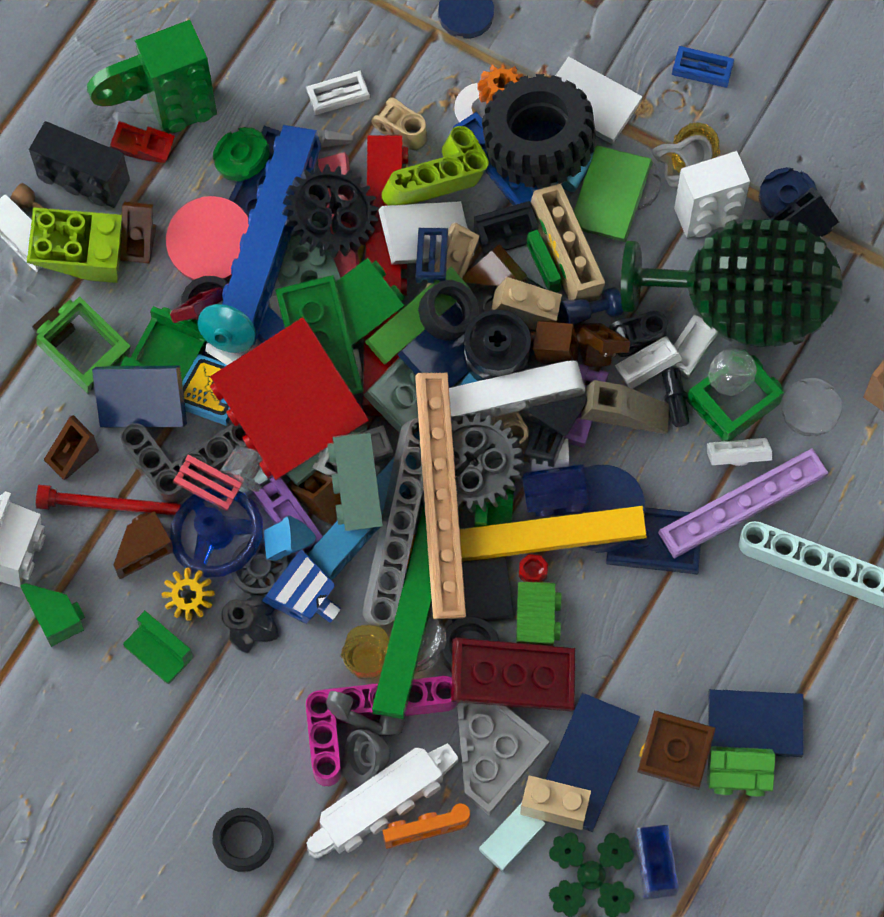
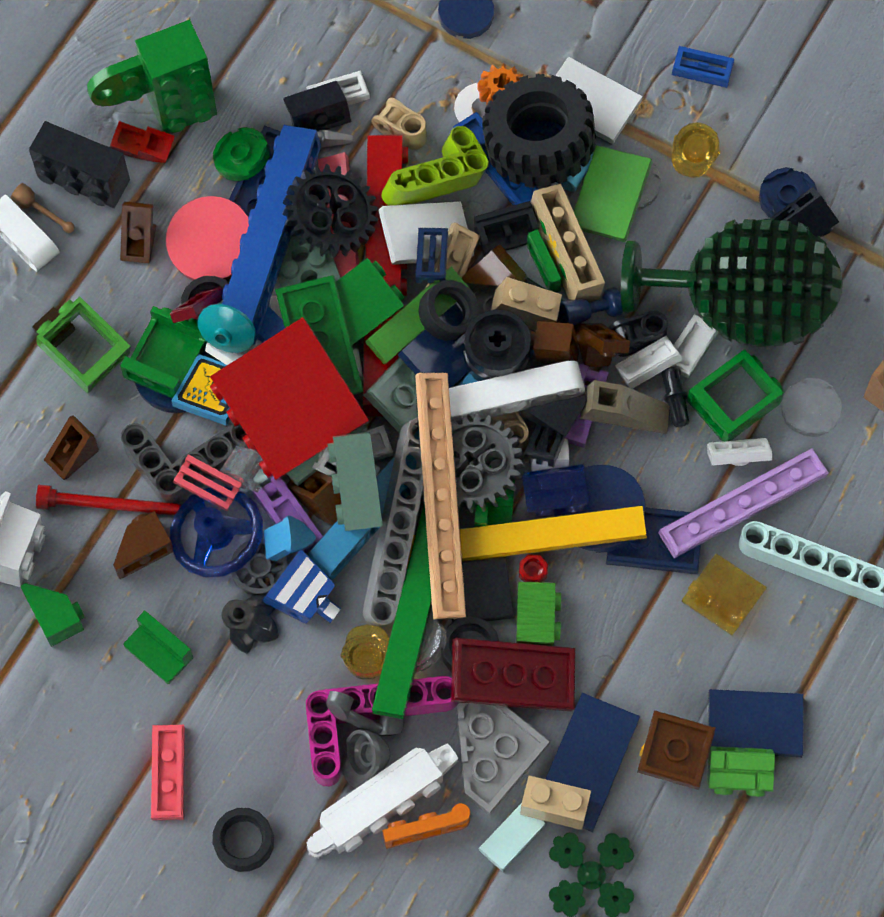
(76, 243): lime slope -> none
(140, 396): dark blue tile -> none
(168, 772): none -> coral tile
(181, 602): yellow gear -> none
(319, 107): none -> black panel
(656, 862): clear blue brick -> none
(691, 150): light grey piece -> none
(711, 194): white brick -> none
(723, 594): none -> clear yellow hinge
(732, 371): clear hair -> none

